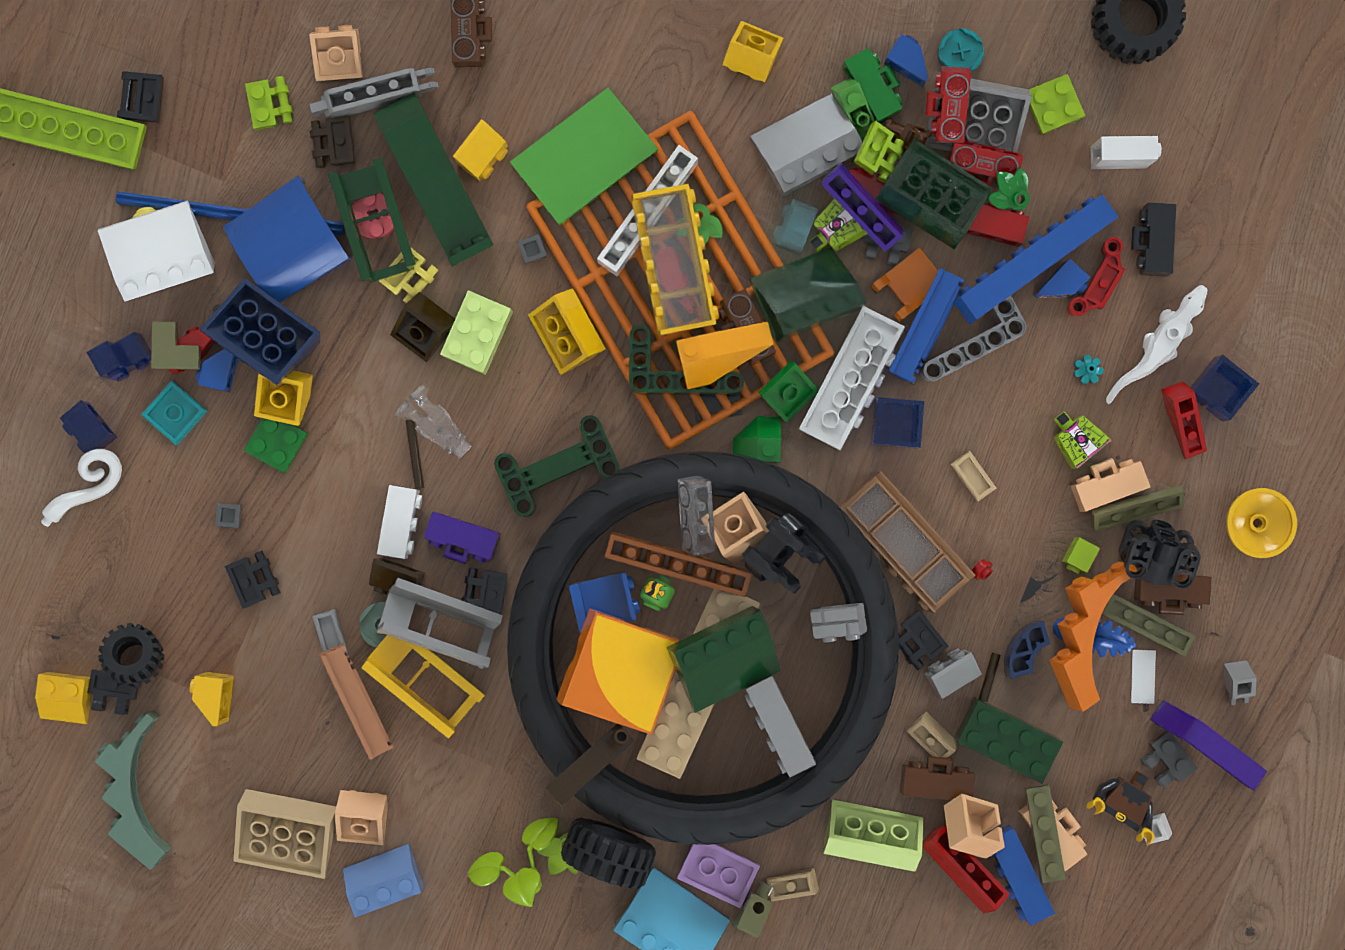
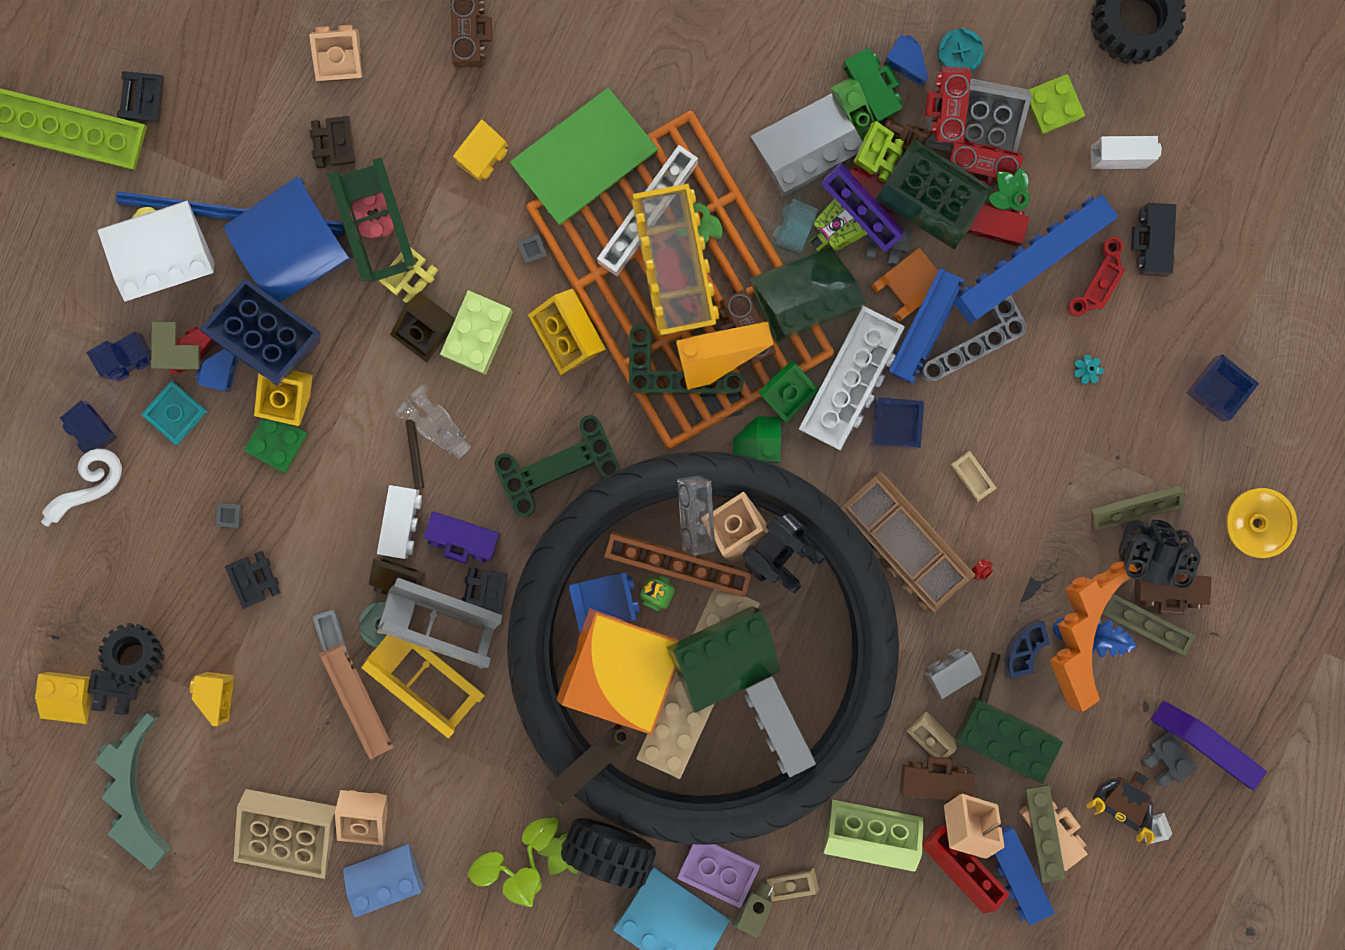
(261, 103): lime plate -> none
(373, 93): light grey hinge -> none
(433, 179): dark green panel -> none
(752, 51): yellow slope -> none
(838, 621): light grey brick -> none
(924, 636): black plate -> none
(1064, 282): blue slope -> none
(1078, 439): torso -> none
(1080, 555): lime brick -> none
(1102, 490): light nougat piece -> none
(1143, 676): white sticker -> none
(1162, 344): white animal -> none
(1185, 418): red slope -> none
(1239, 681): light grey brick -> none

